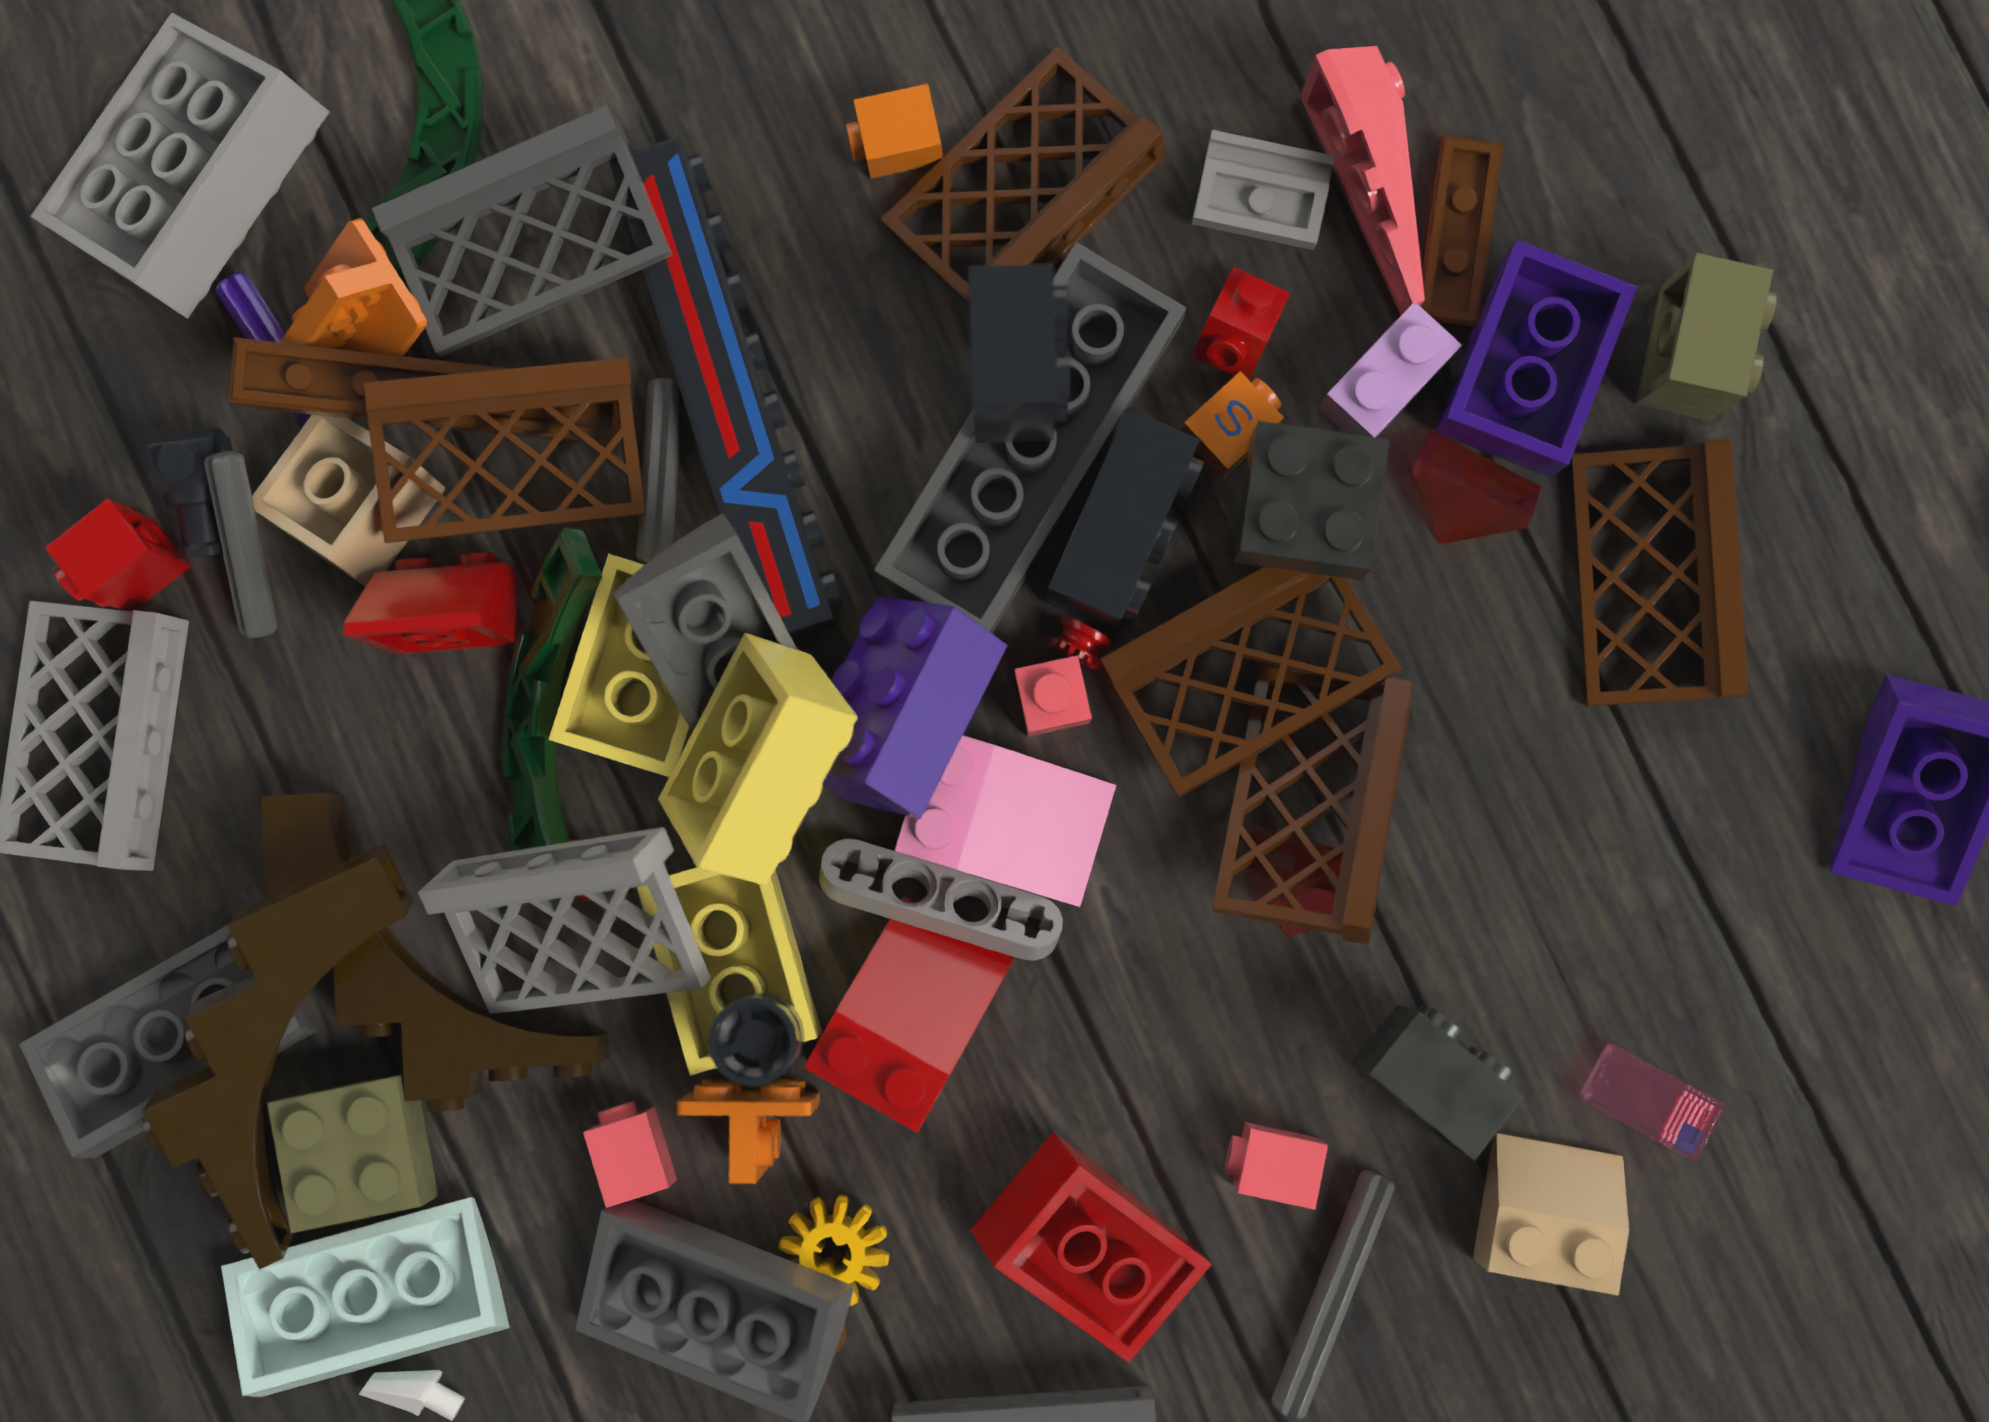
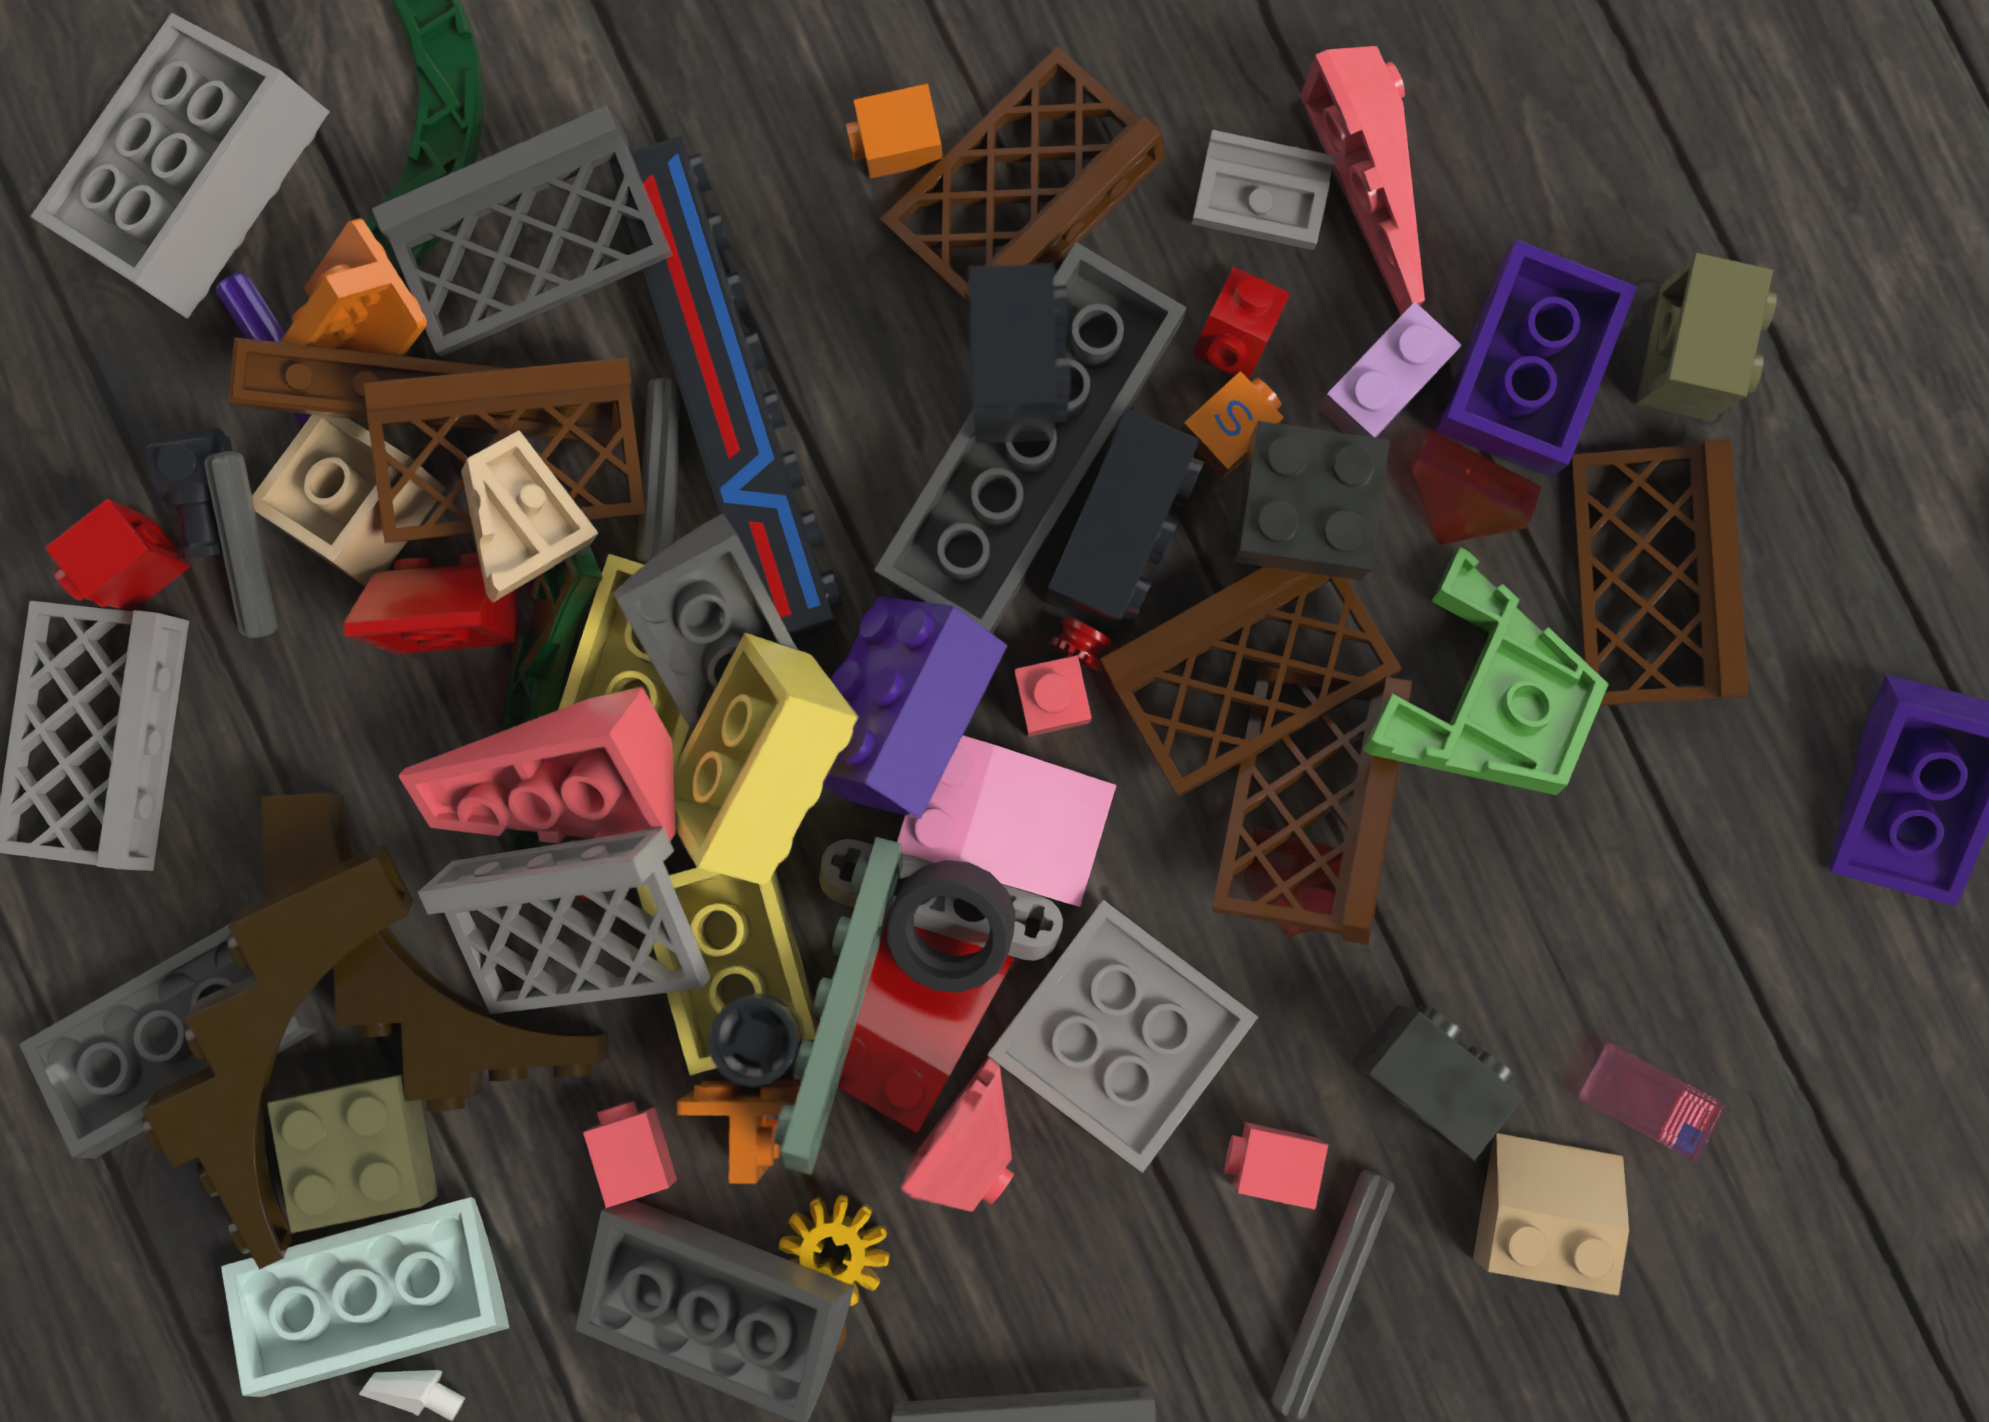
(520, 515): none -> tan wing
(568, 773): none -> coral wedge
(838, 1006): none -> sand green plate
(943, 970): none -> black tyre
(967, 1148): none -> coral wedge
(1088, 1248): red slope -> none
(1122, 1036): none -> light grey plate
(1459, 229): reddish brown tile -> none
(1521, 708): none -> bright green wing

